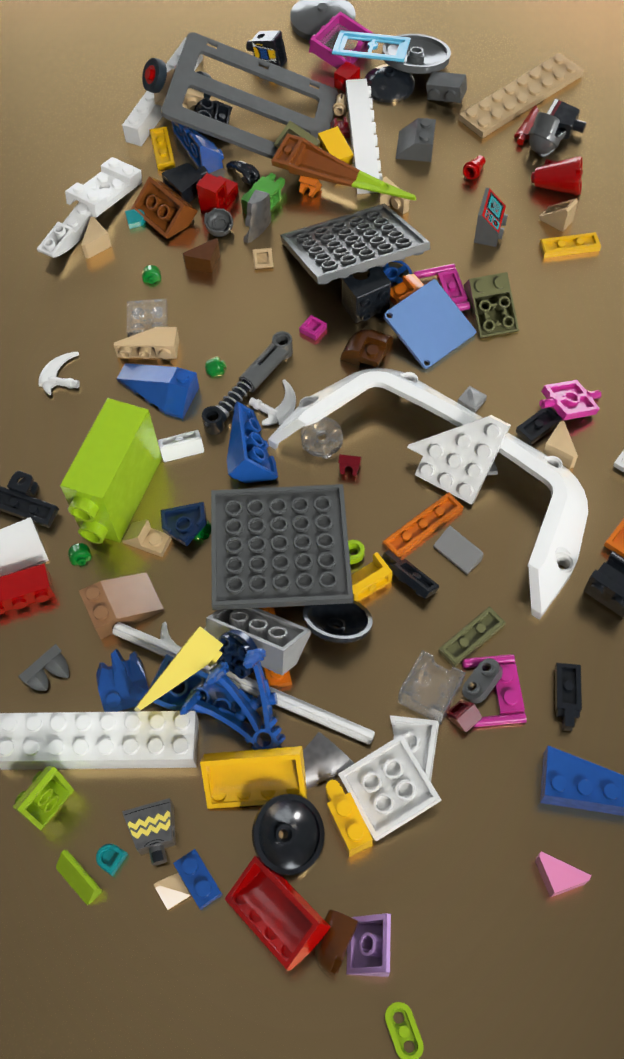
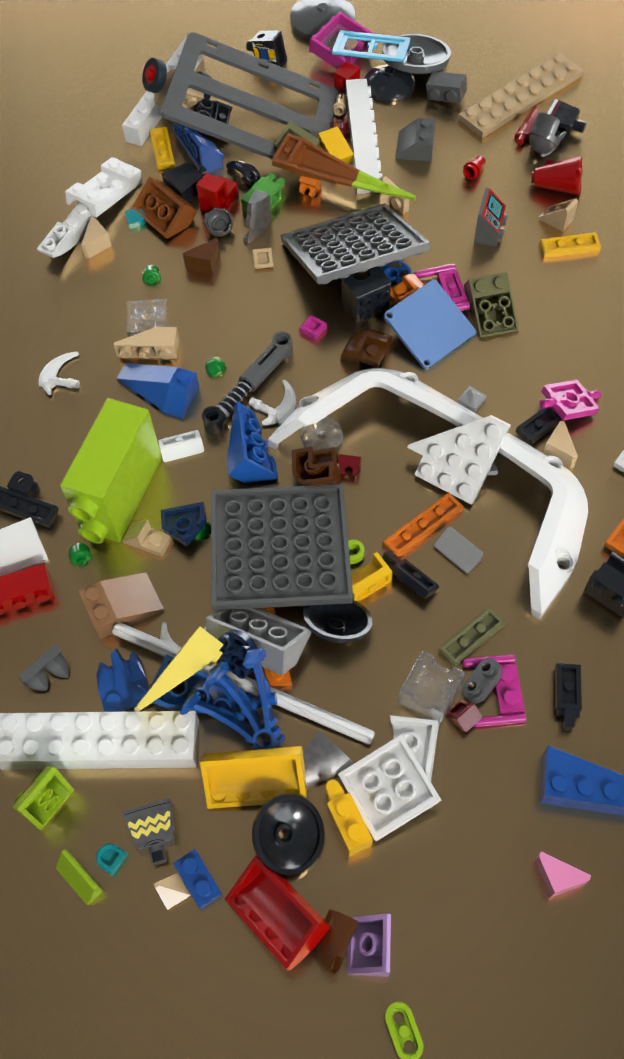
(316, 466): none -> reddish brown brick

